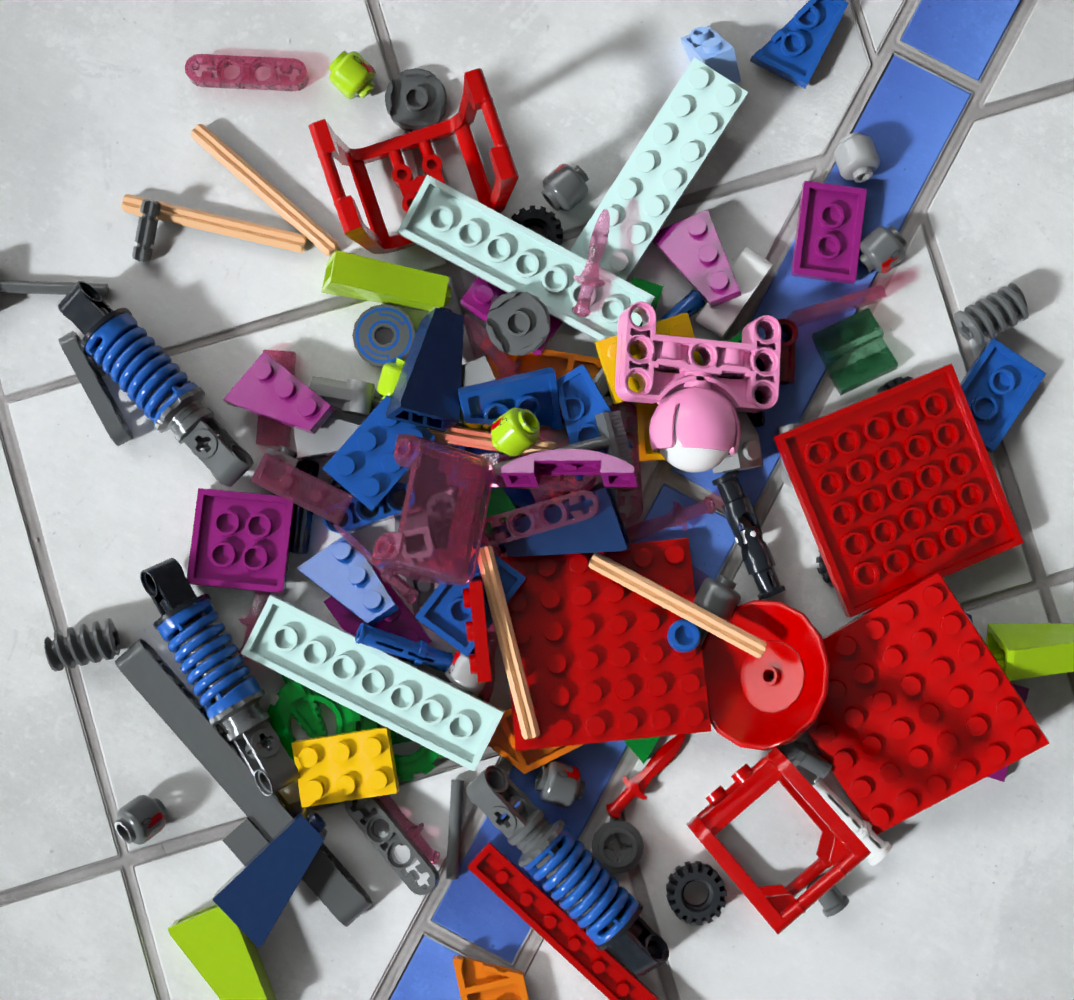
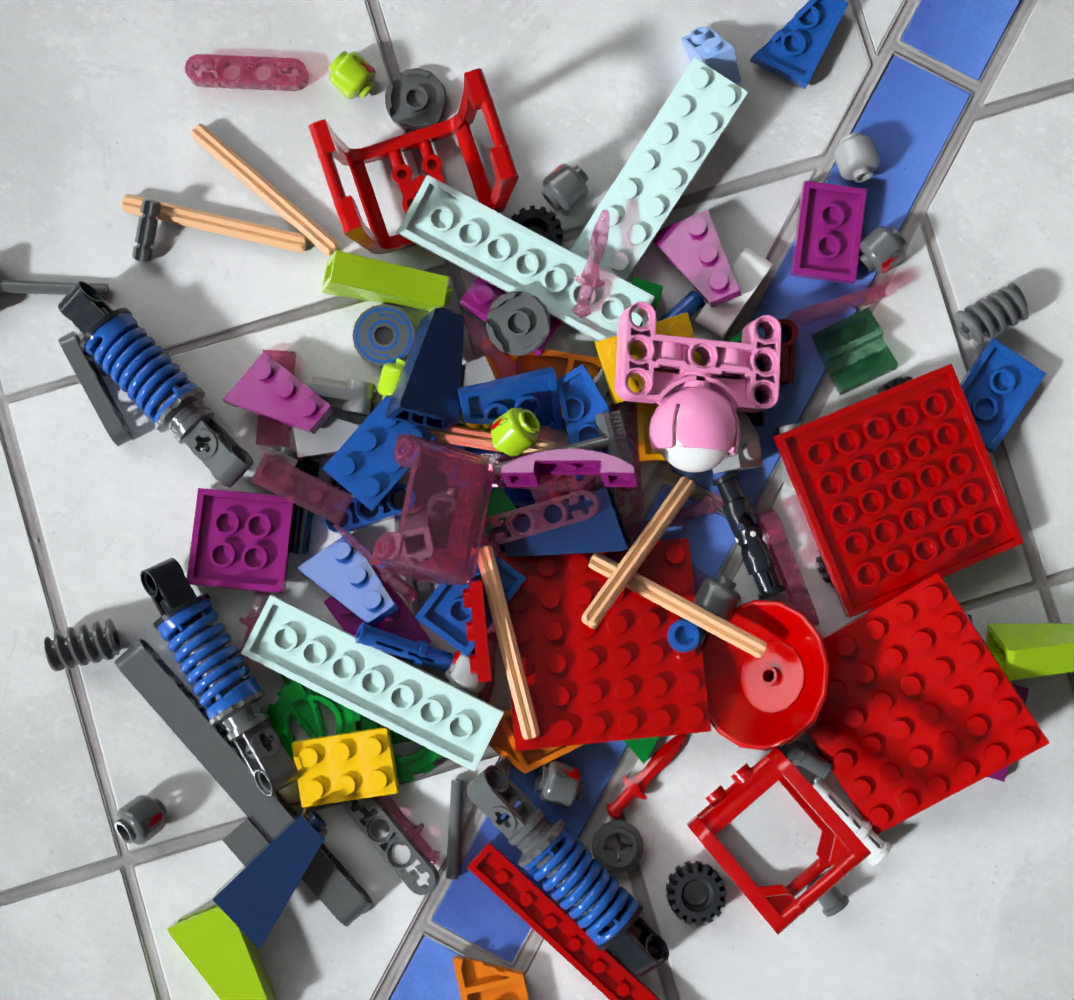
(638, 552): none -> light nougat axle
(786, 564): none -> clear pink beam

